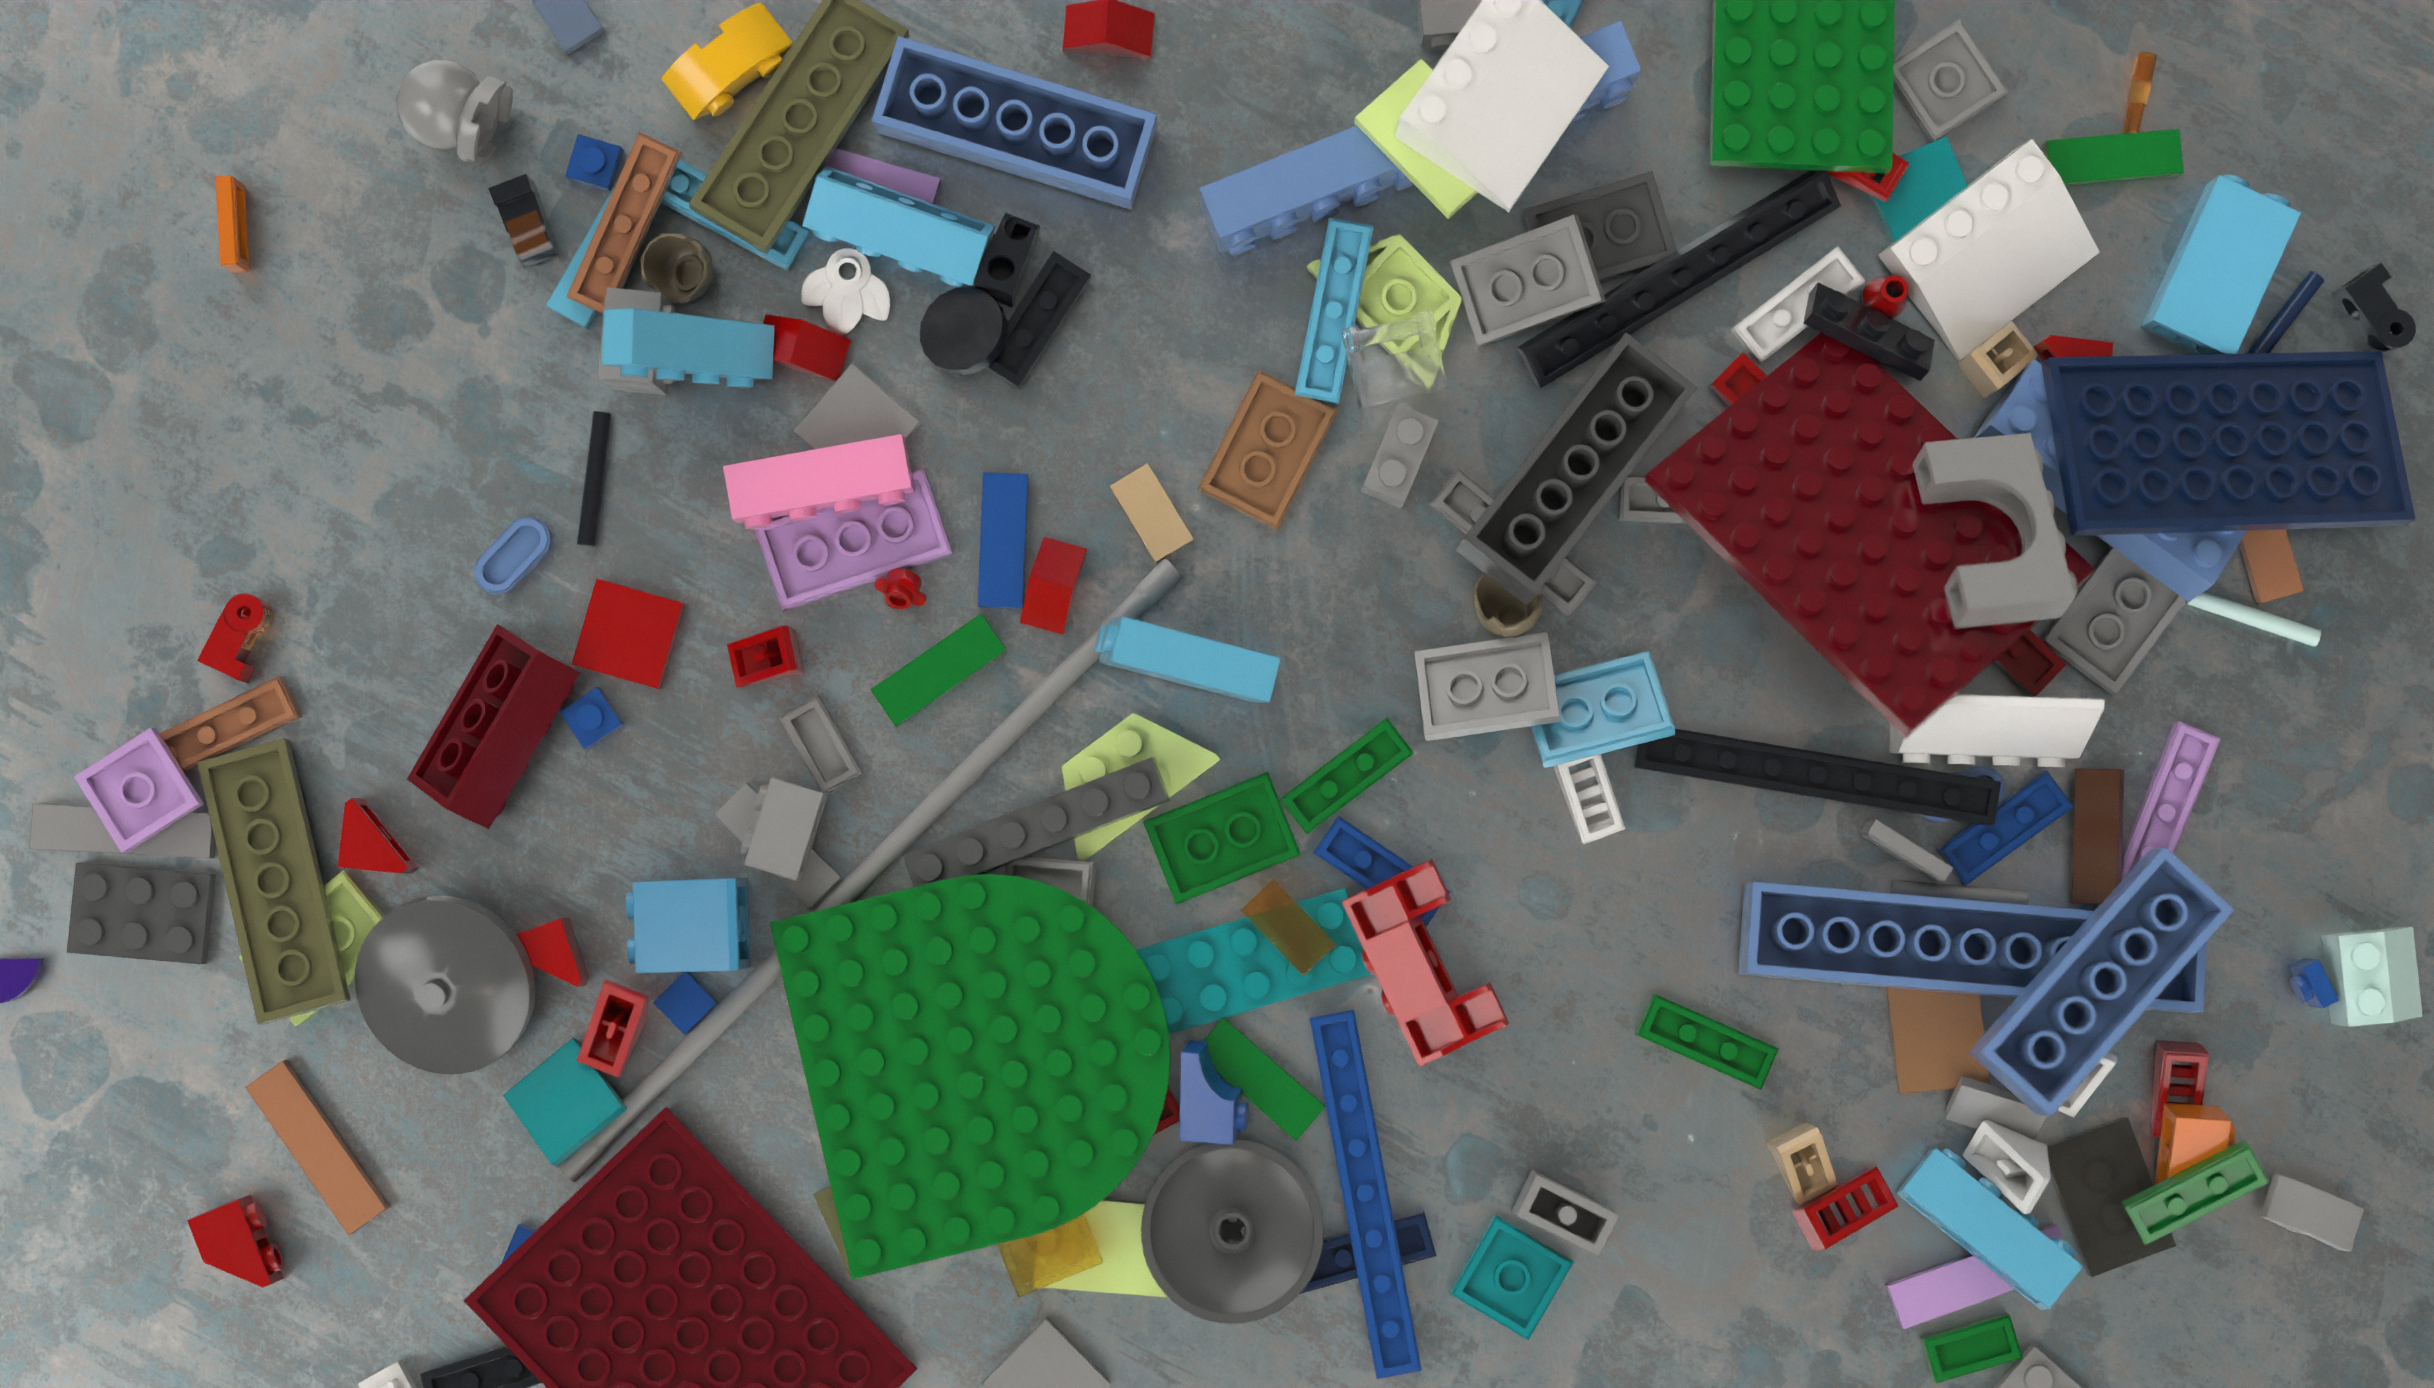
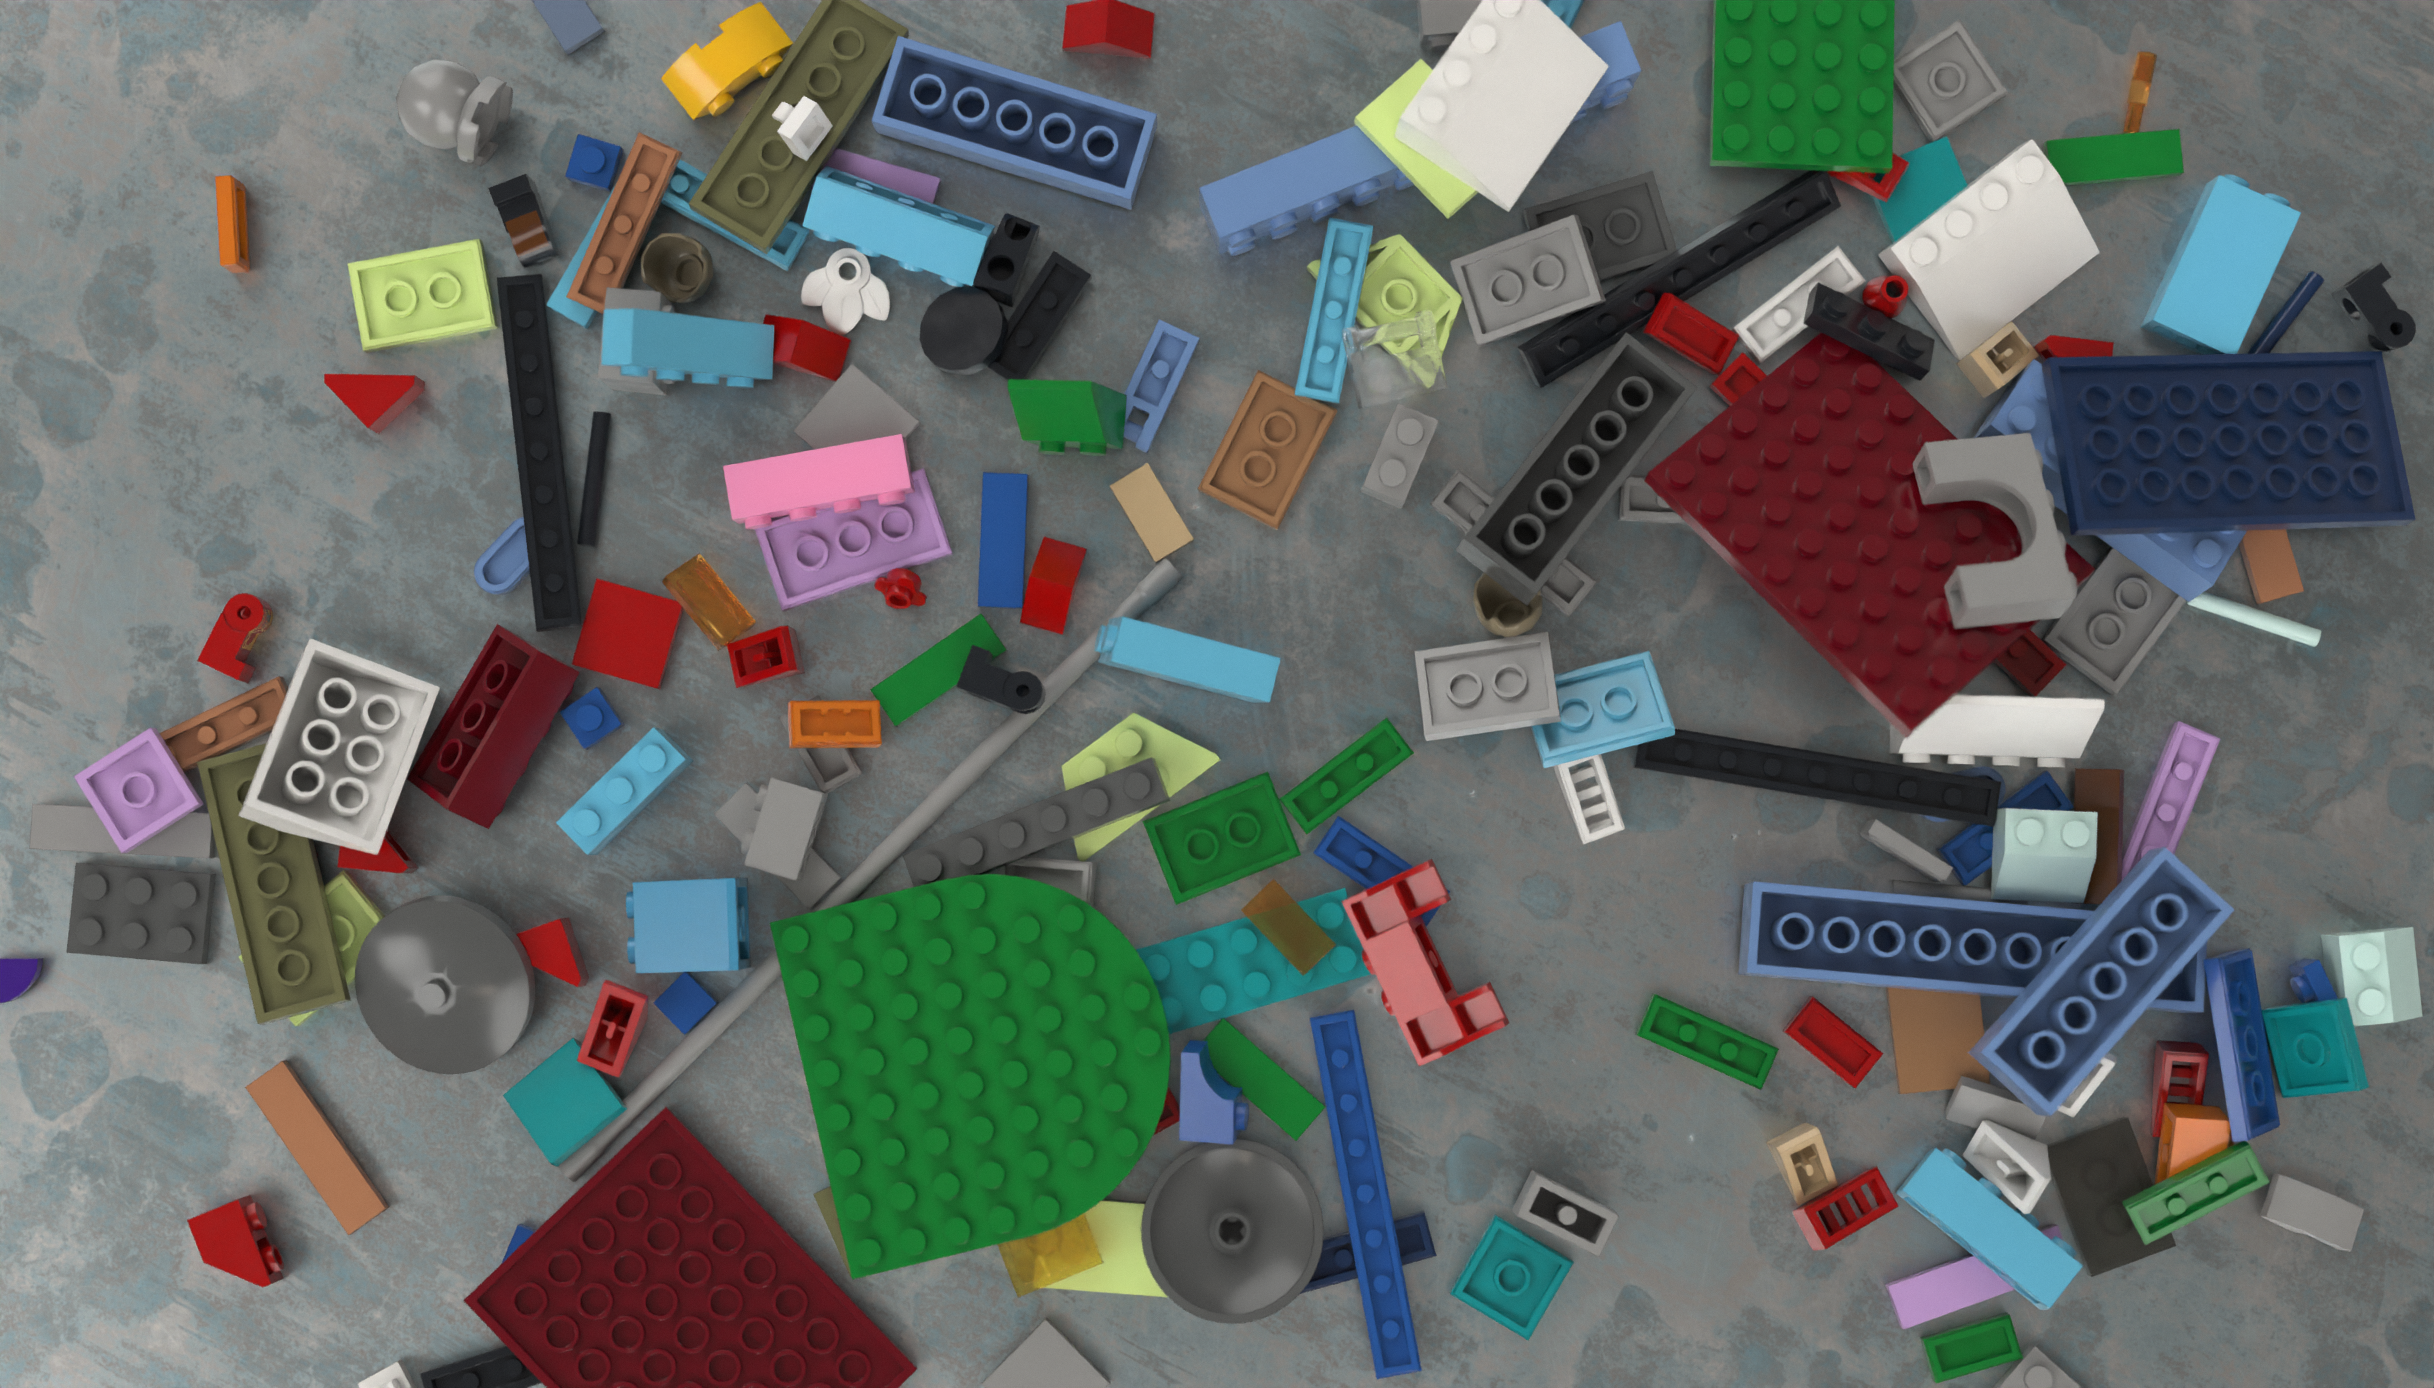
(339, 749): none -> white slope
(375, 397): none -> red slope
(422, 295): none -> yellowish green tile
(539, 453): none -> black tile
(624, 791): none -> medium azure brick
(708, 601): none -> clear orange tile
(802, 126): none -> white tile
(834, 724): none -> orange plate
(1013, 691): none -> black leg
(1069, 415): none -> green slope
(1157, 380): none -> medium blue plate
(1691, 333): none -> red tile
(1832, 1042): none -> red tile
(2043, 854): none -> light aqua slope
(2241, 1044): none -> blue tile
(2315, 1048): none -> teal tile

